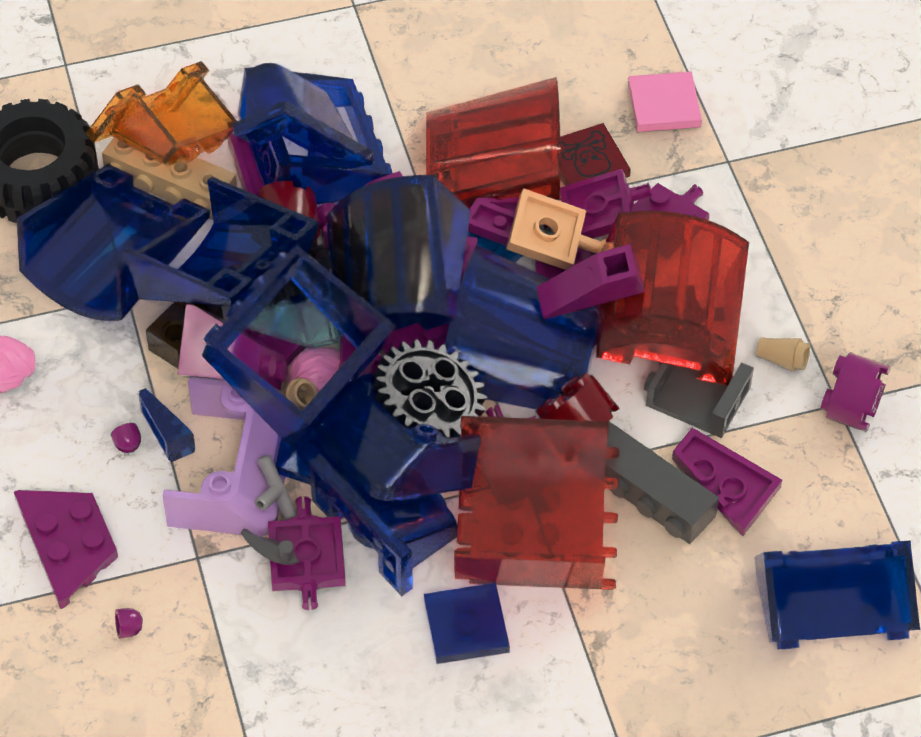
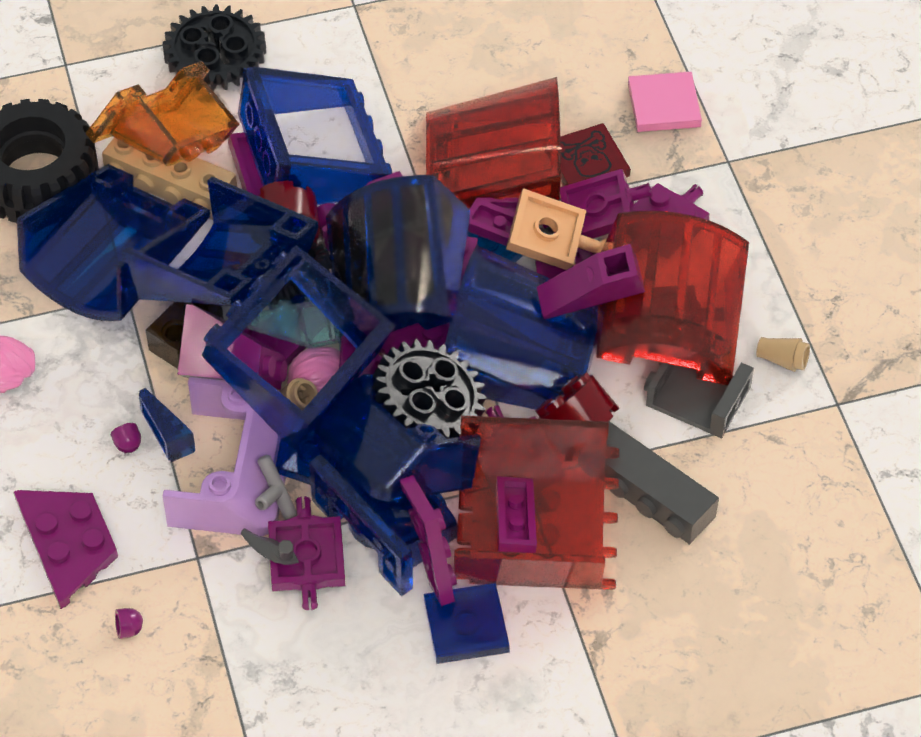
(235, 37): none -> black gear
(294, 108): clear blue windscreen -> none
(433, 546): none -> magenta wing
(515, 515): none -> magenta plate
(739, 483): magenta wing -> none
(838, 593): clear blue windscreen -> none
(855, 391): magenta brick -> none

